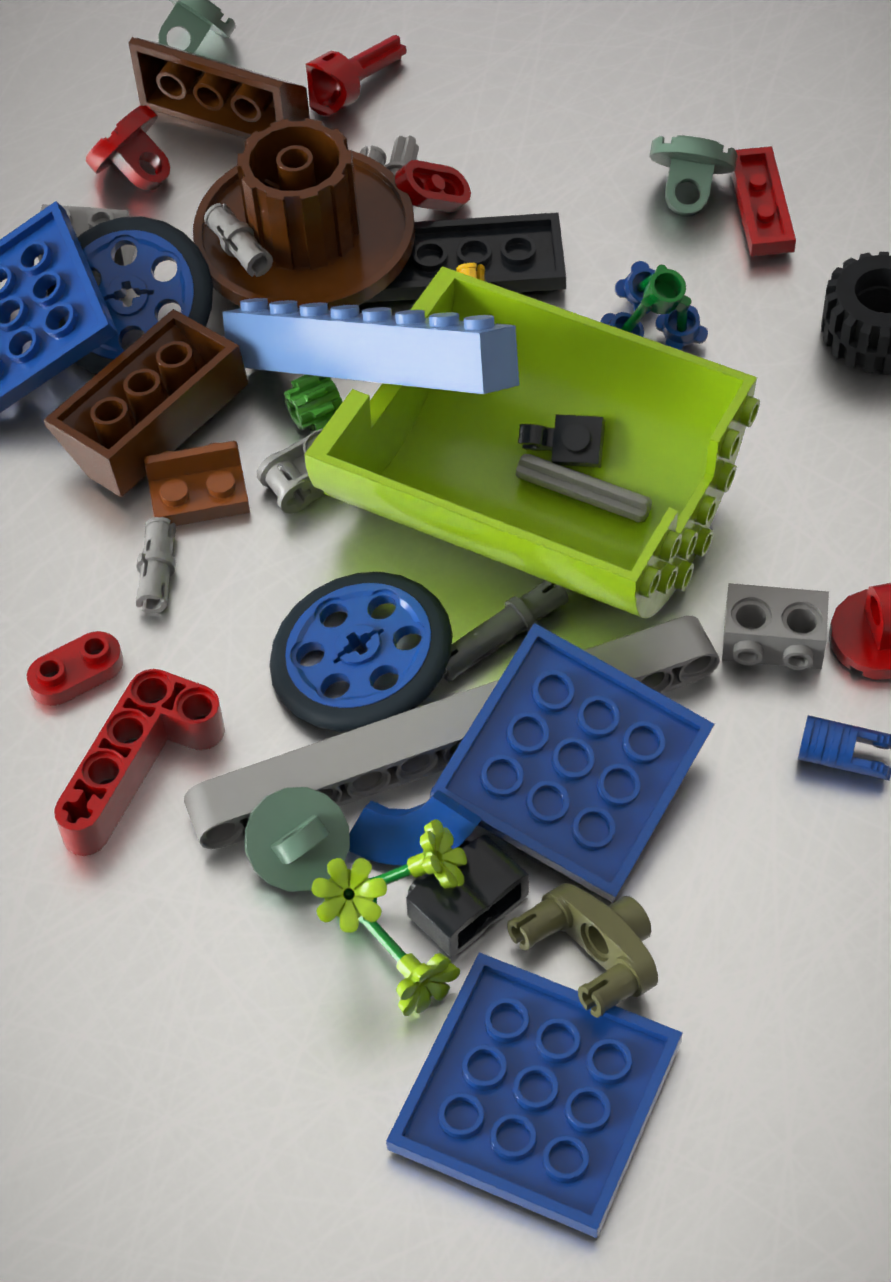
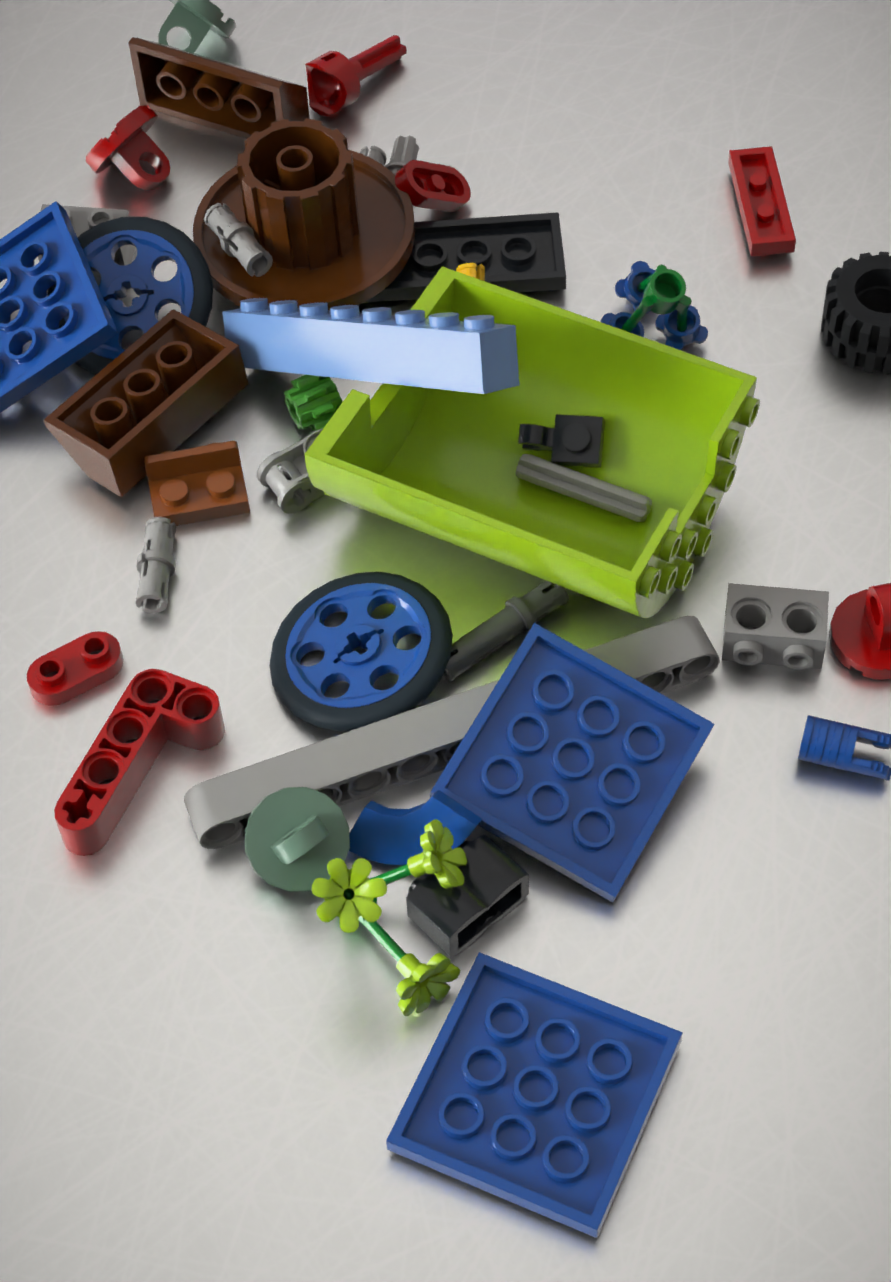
(605, 932): olive connector -> none
(694, 162): sand green tile -> none

